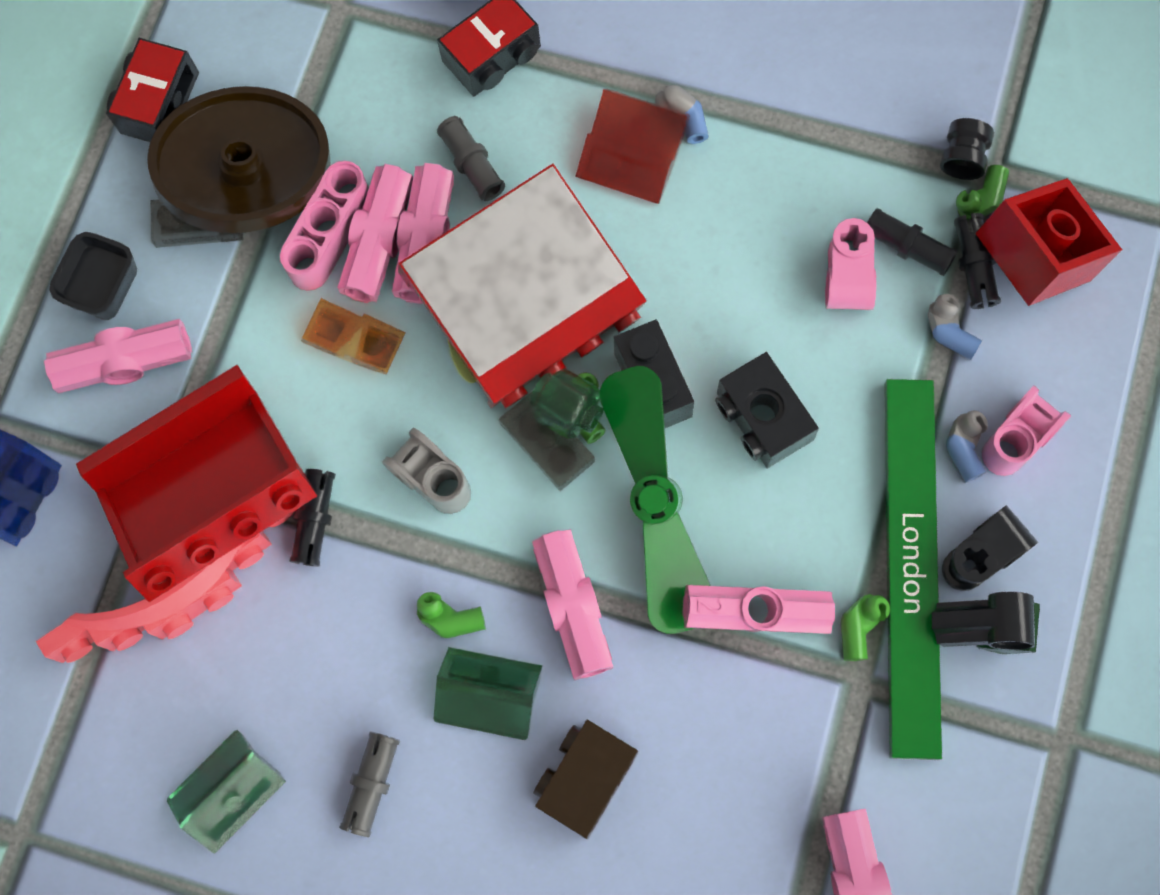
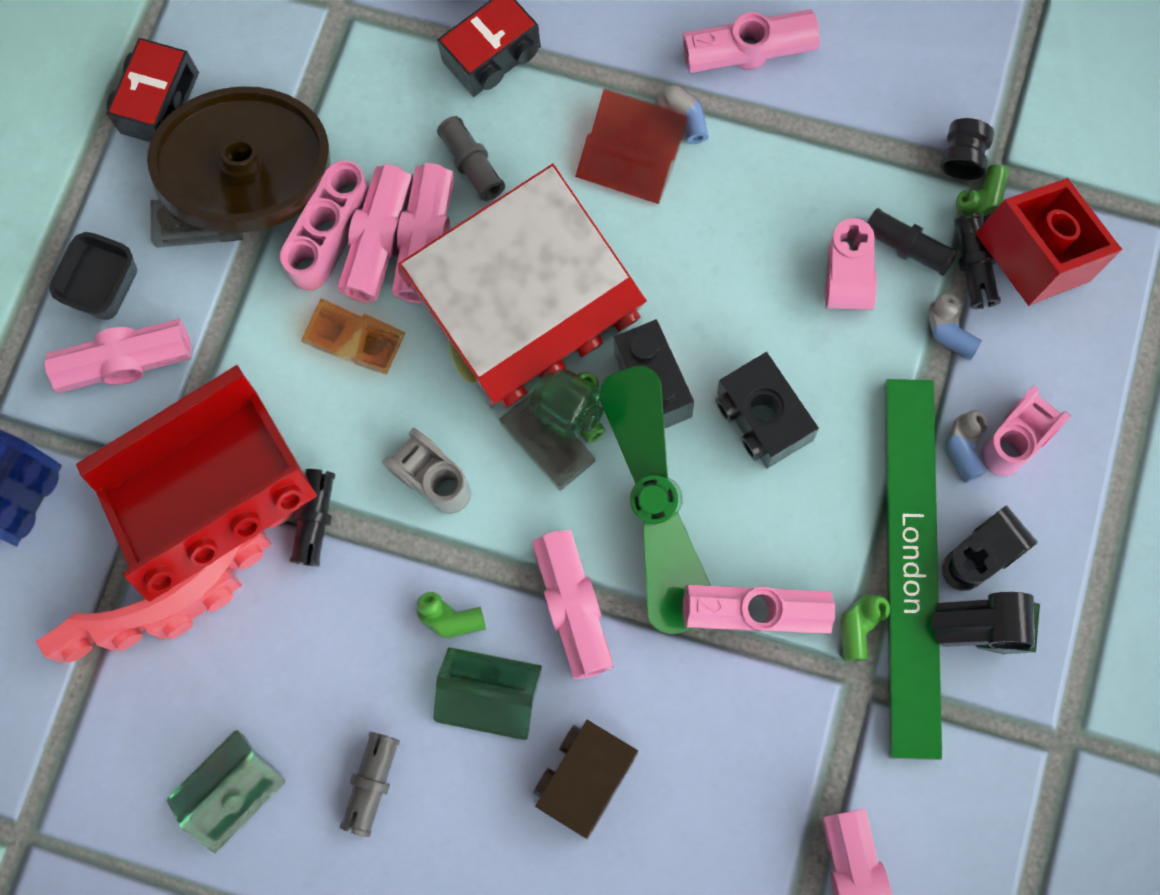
(775, 36): none -> bright pink piece

